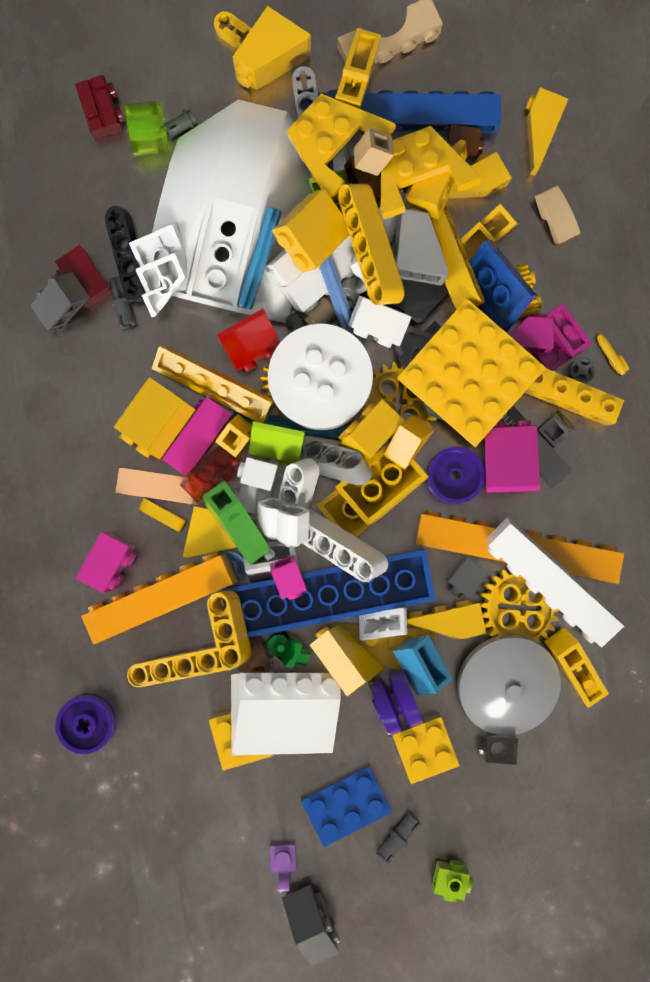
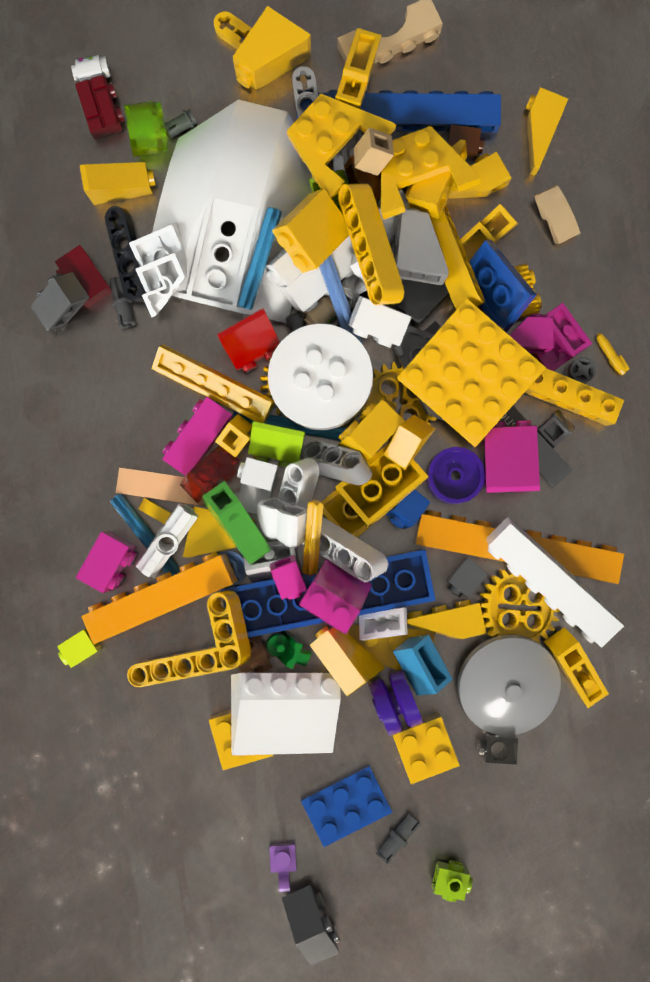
(73, 730): dark purple wheel -> none
(77, 648): none -> neon yellow brick
(90, 67): none -> white brick
(116, 181): none -> yellow slope
(140, 529): none -> dark azure axle
(153, 419): yellow brick -> none
(158, 552): none -> white piece
(312, 537): none -> yellow axle
(335, 596): none -> dark pink slope
(408, 510): none -> blue brick

